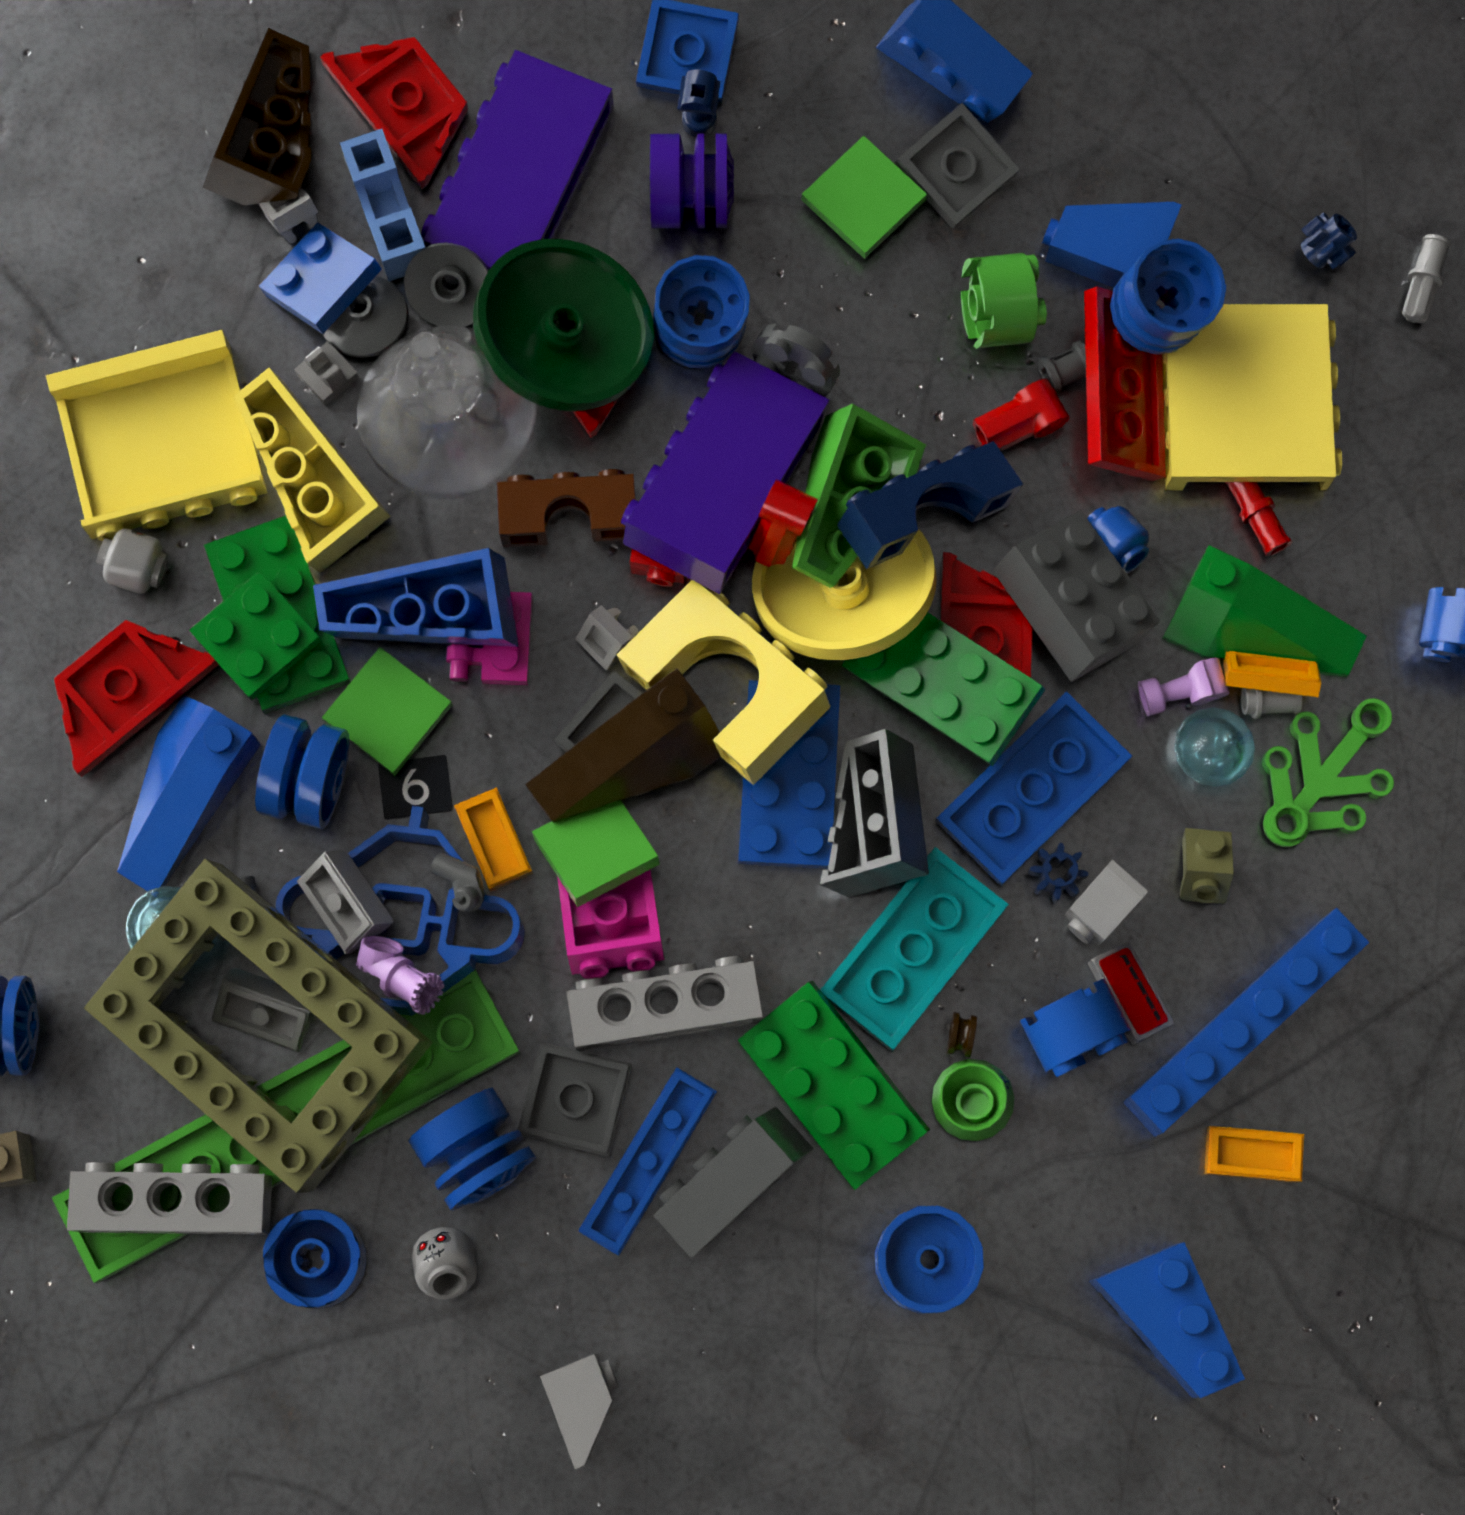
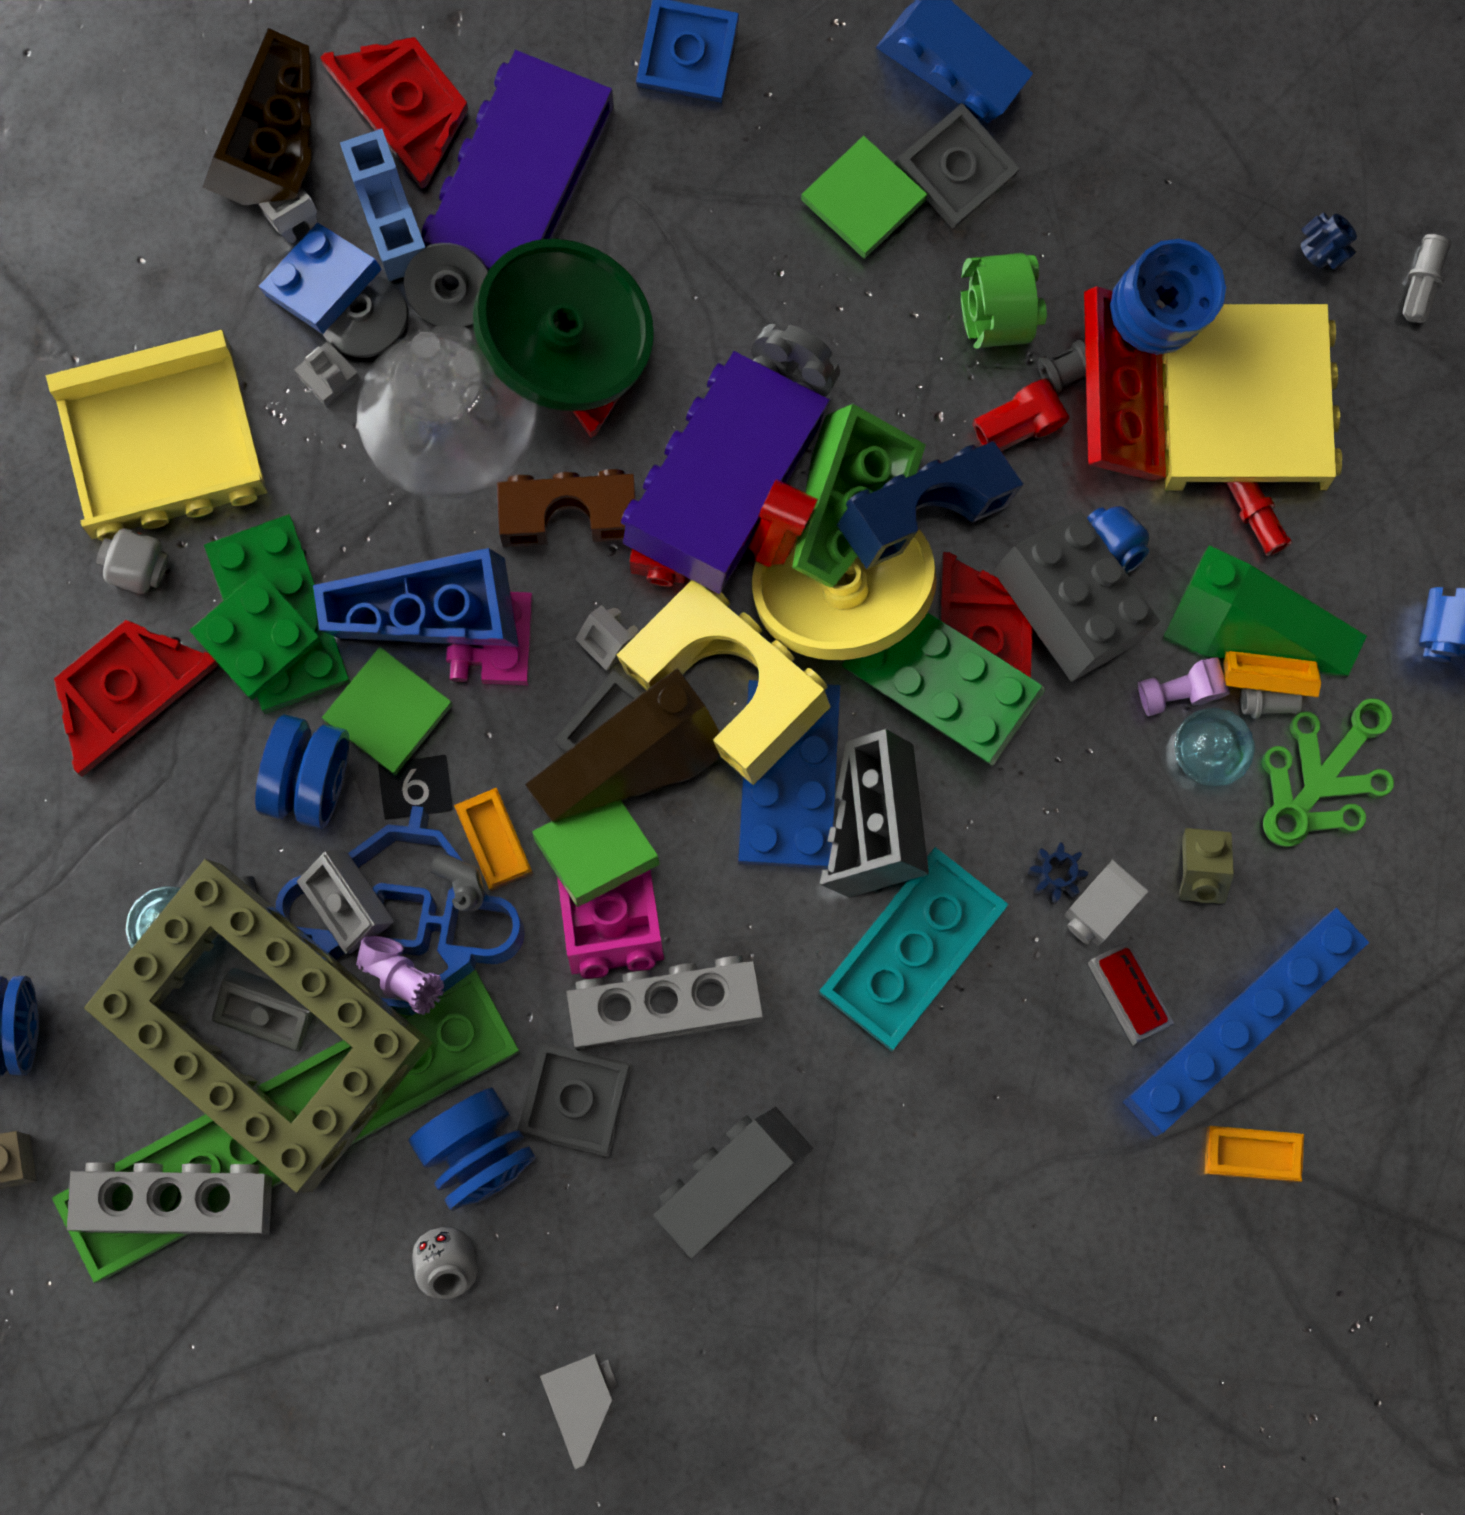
(186, 780): blue wedge -> none
(287, 1261): blue brick -> none
(315, 483): light yellow wedge -> none
(647, 1161): blue tile -> none
(689, 180): dark purple wheel -> none
(699, 102): dark blue leg -> none
(703, 287): blue wheel -> none
(833, 1084): green plate -> none
(955, 1272): blue wheel -> none
(961, 1034): dark brown bush -> none
(986, 1100): bright green hat -> none
(1033, 788): blue plate -> none
(1075, 1027): blue brick -> none
(1107, 238): blue slope -> none
(1174, 1318): blue wedge -> none

